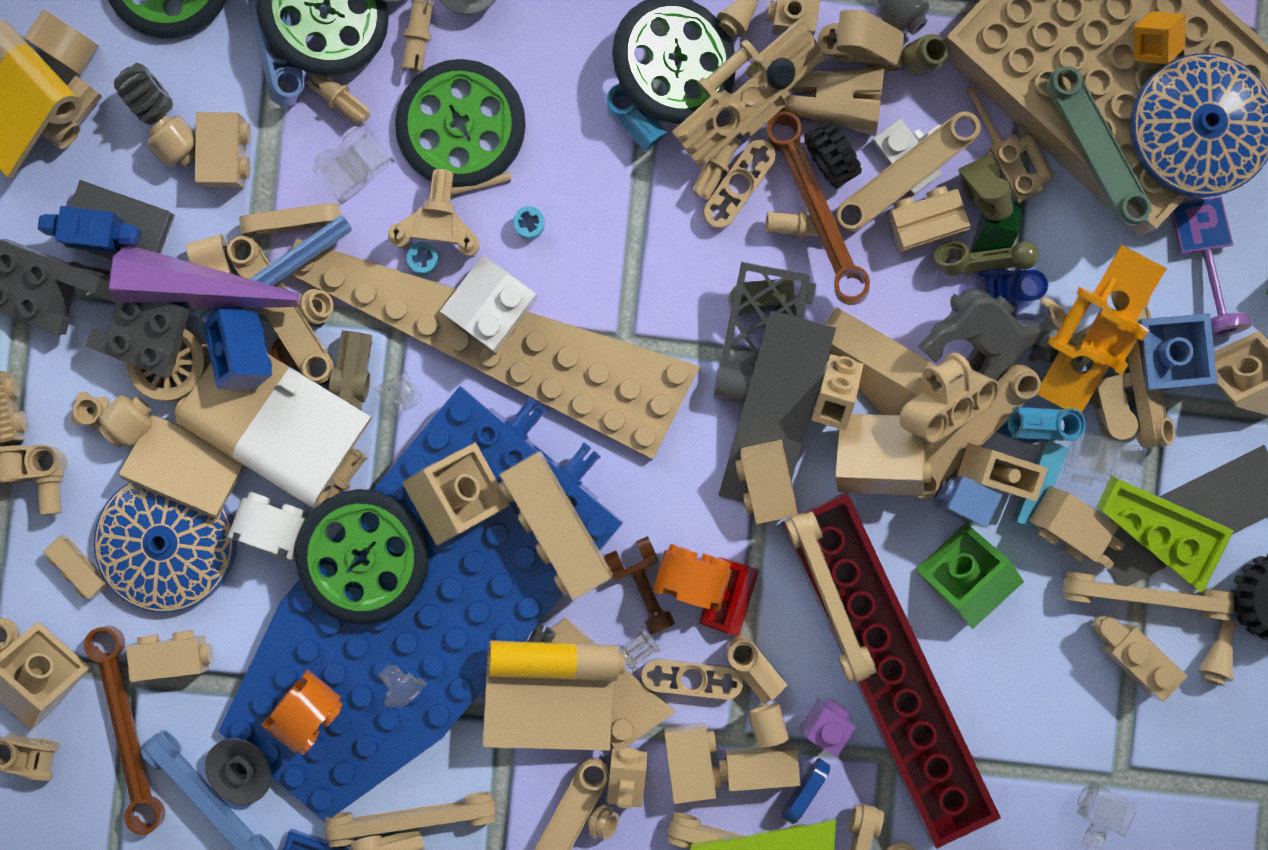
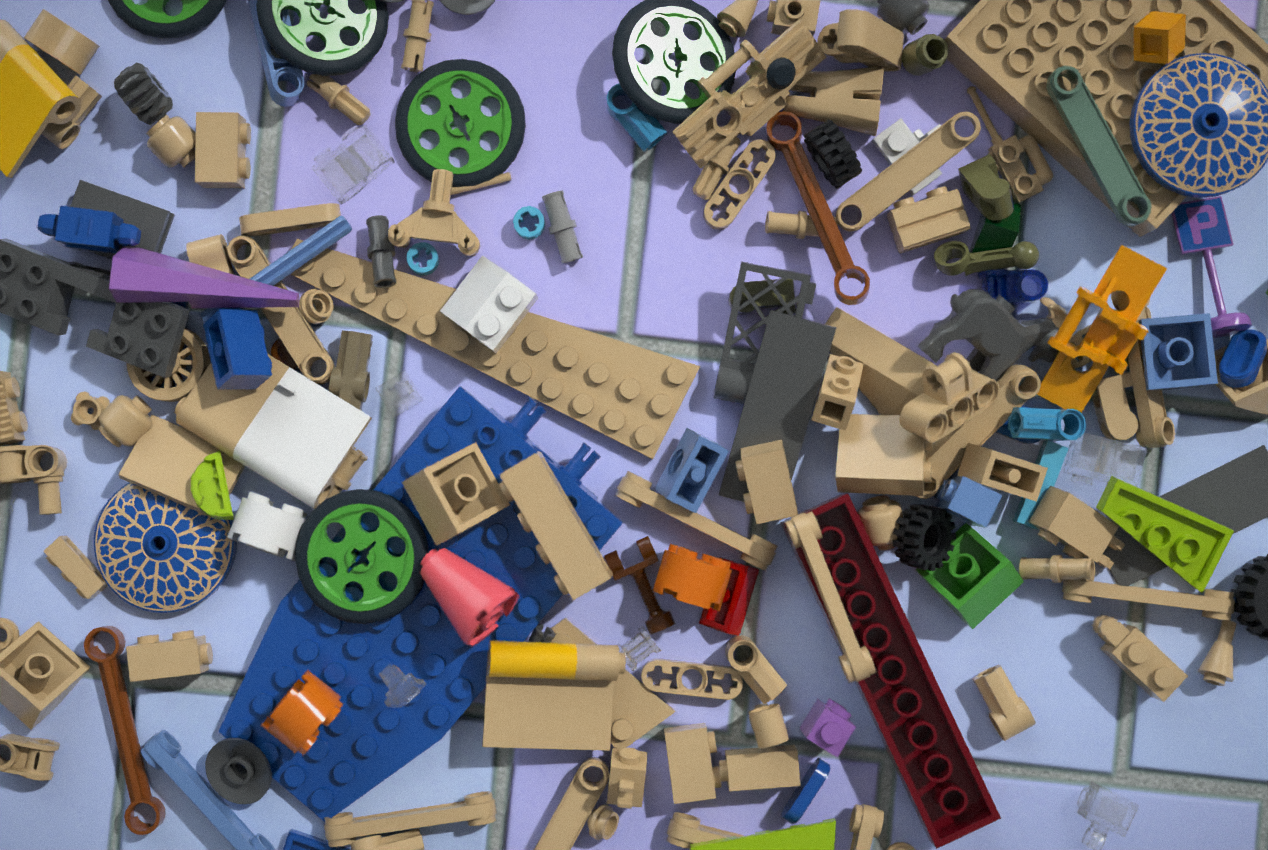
(211, 489): none -> lime tile
(381, 251): none -> dark grey pin
(467, 594): none -> coral cone
(562, 226): none -> light grey pin
(691, 470): none -> medium blue brick
(755, 550): none -> tan piece
(879, 520): none -> tan head
(912, 546): none -> black tyre
(1007, 710): none -> tan piece
(1057, 568): none -> tan pin
(1243, 358): none -> blue tile

